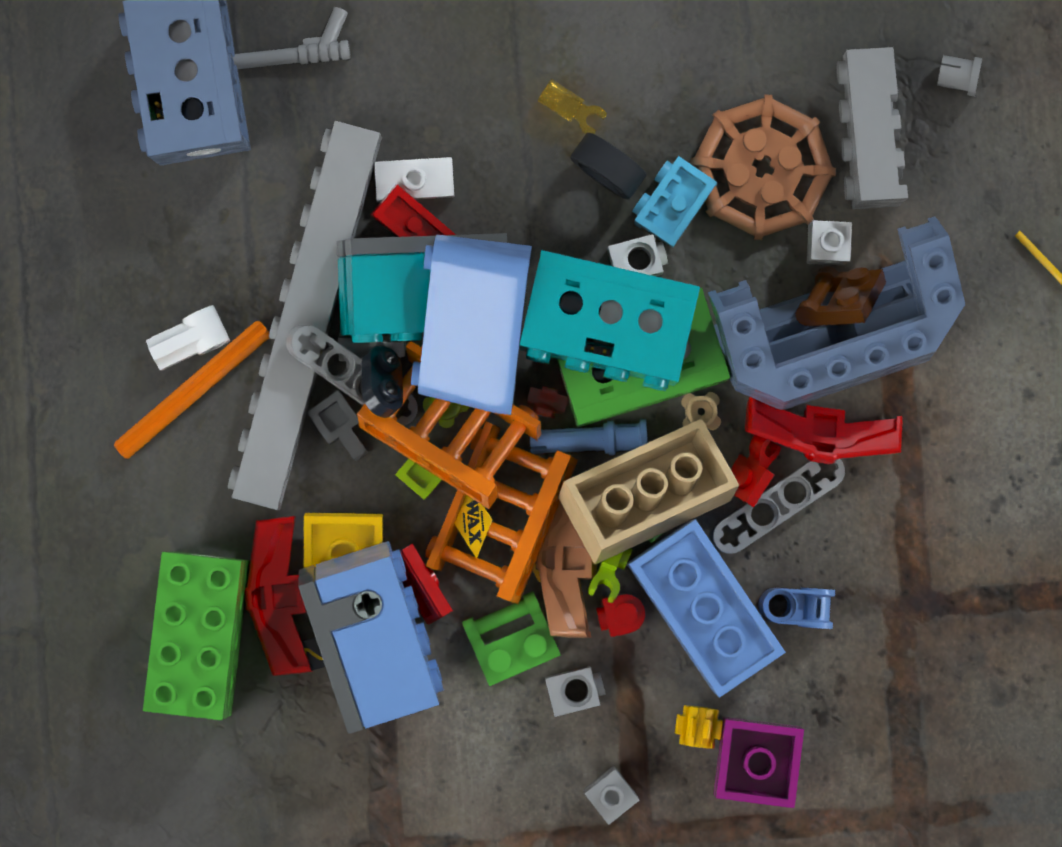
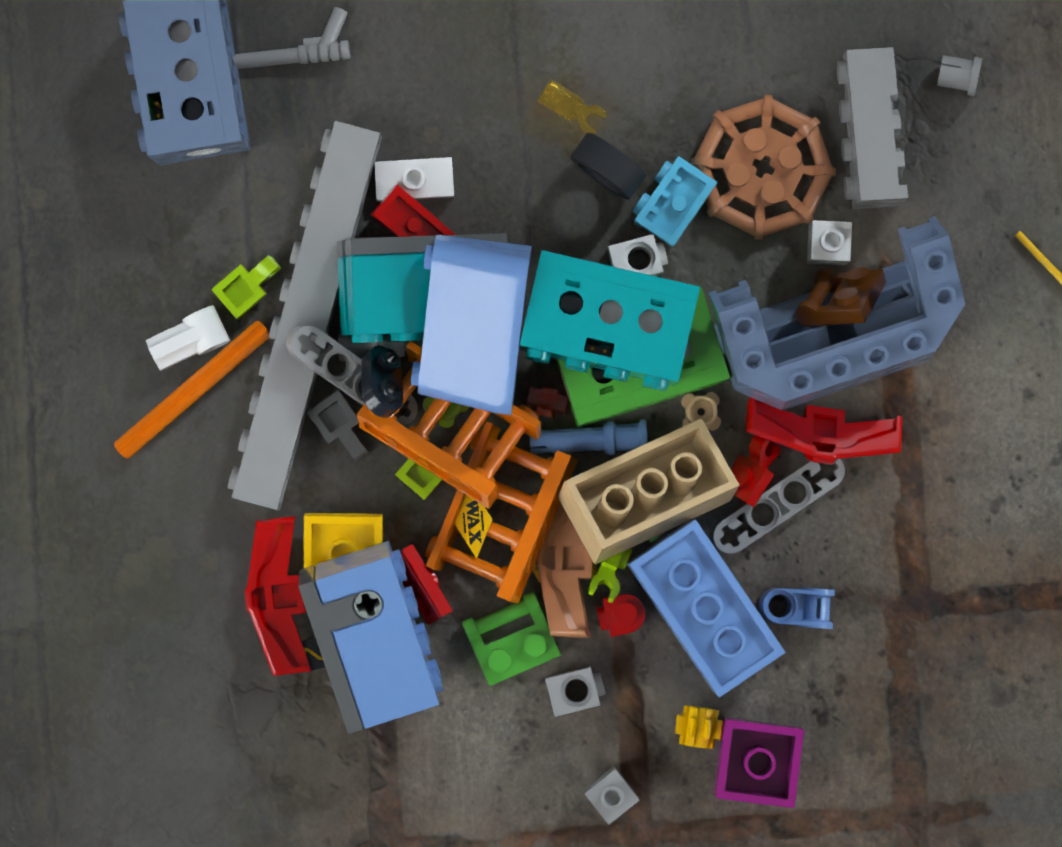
(196, 635): bright green piece -> none
(242, 288): none -> lime plate

